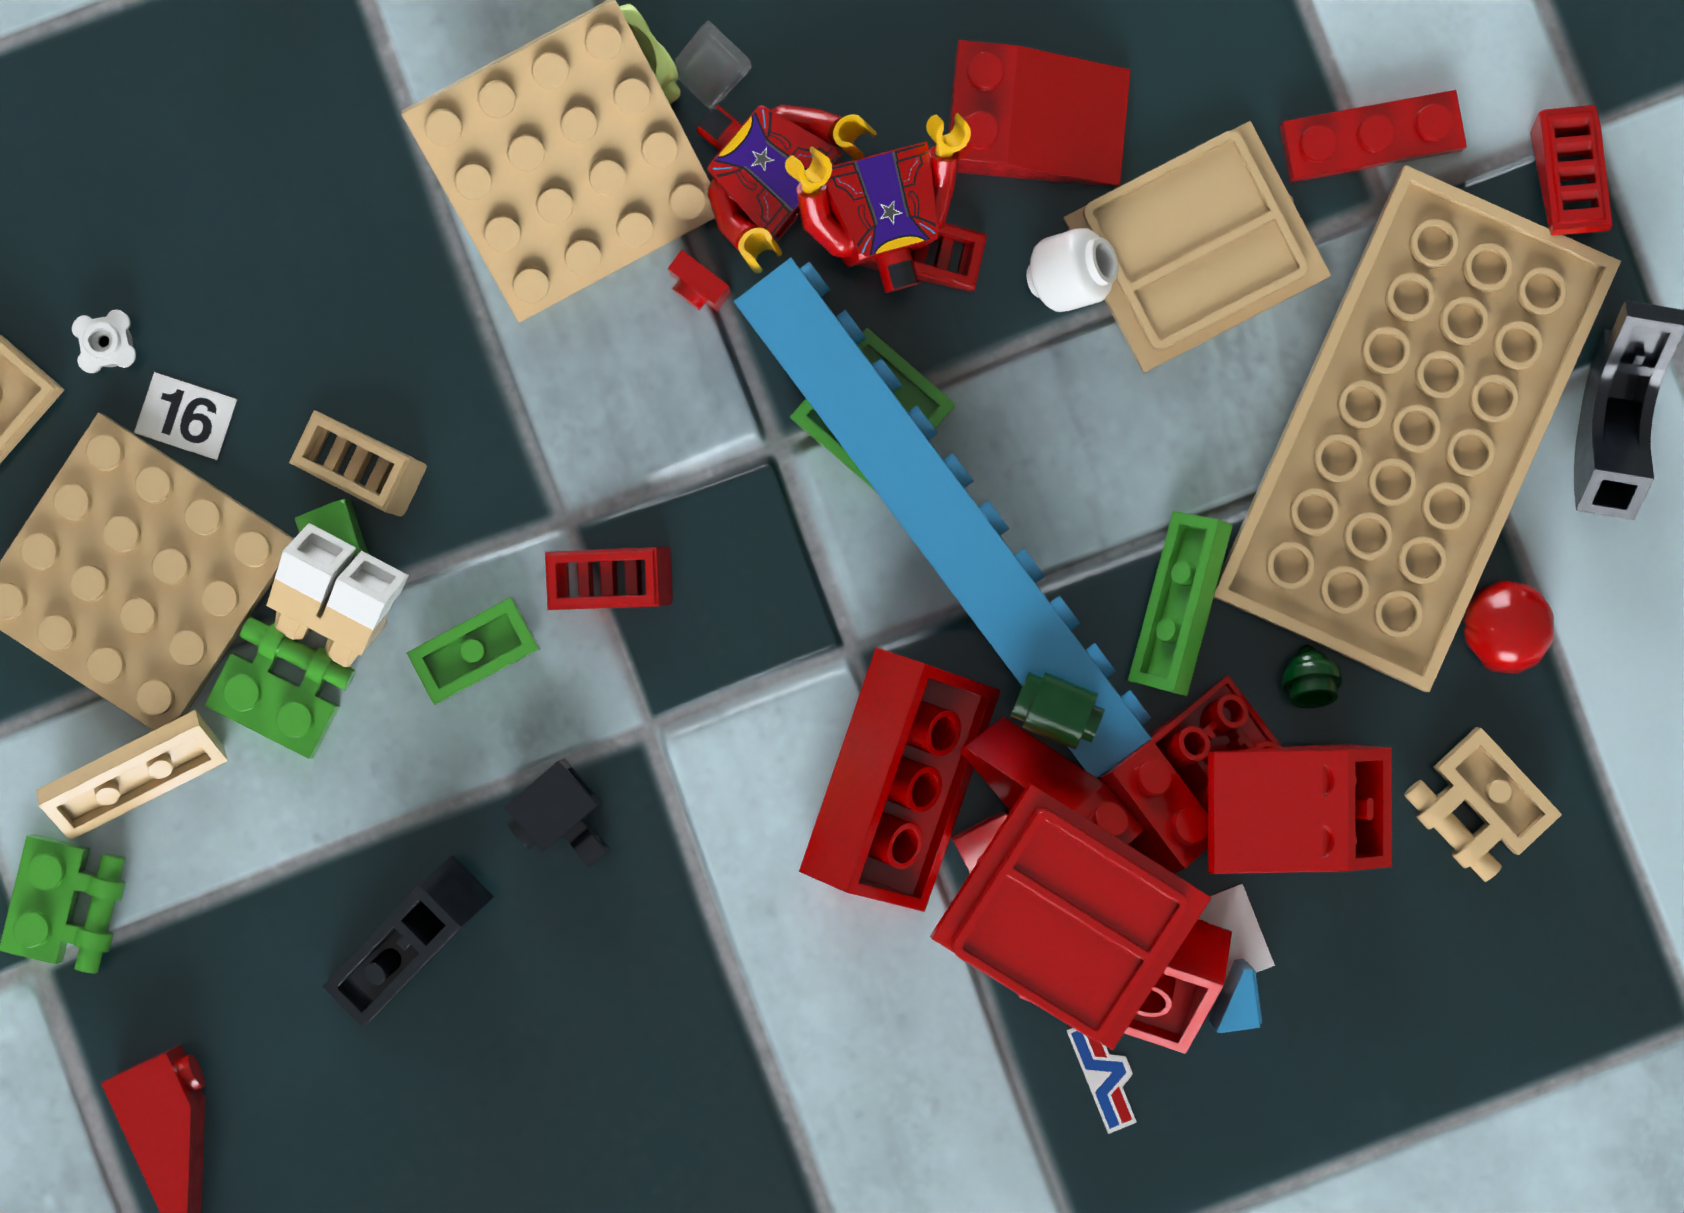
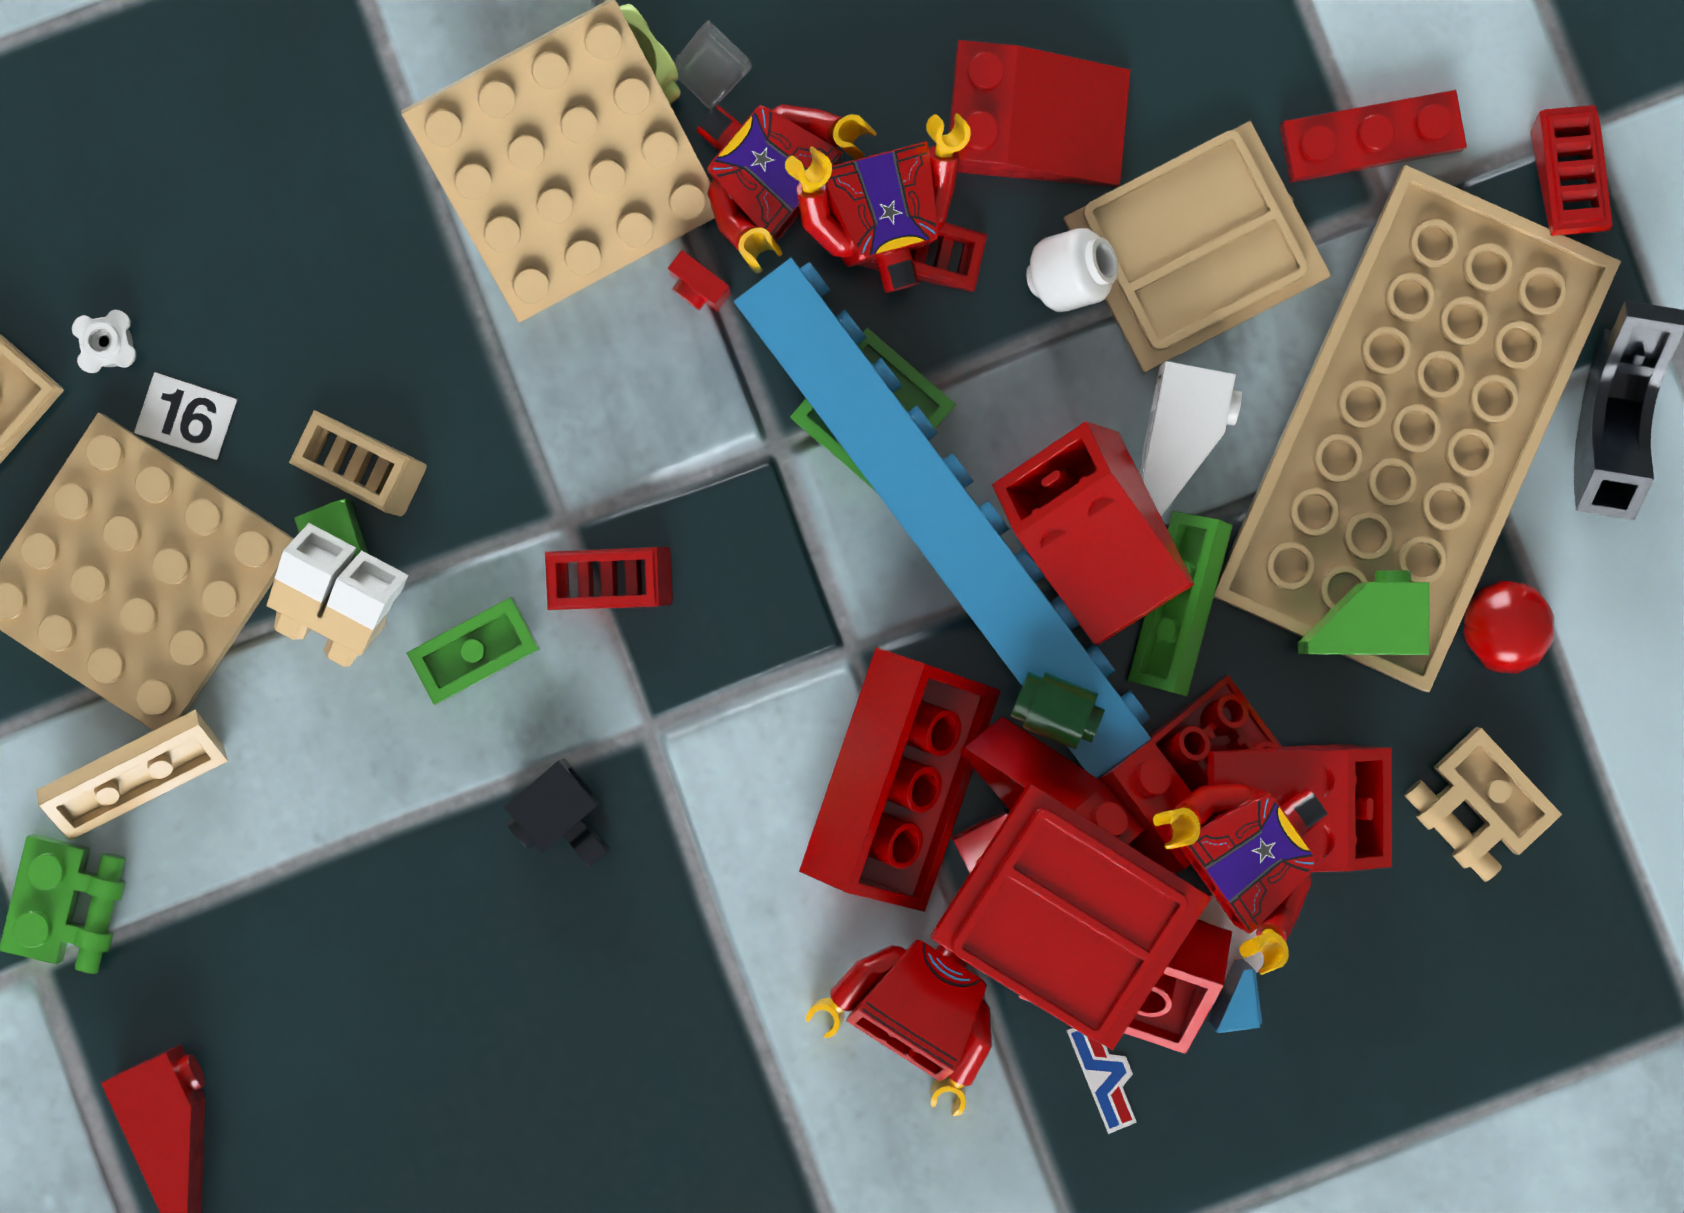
(272, 704): bright green plate -> none
(407, 940): black slope -> none
(920, 1008): none -> red torso
(1094, 530): none -> red slope
(1184, 426): none -> white slope
(1250, 858): none -> torso
(1311, 679): dark green plate -> none
(1375, 619): none -> bright green slope

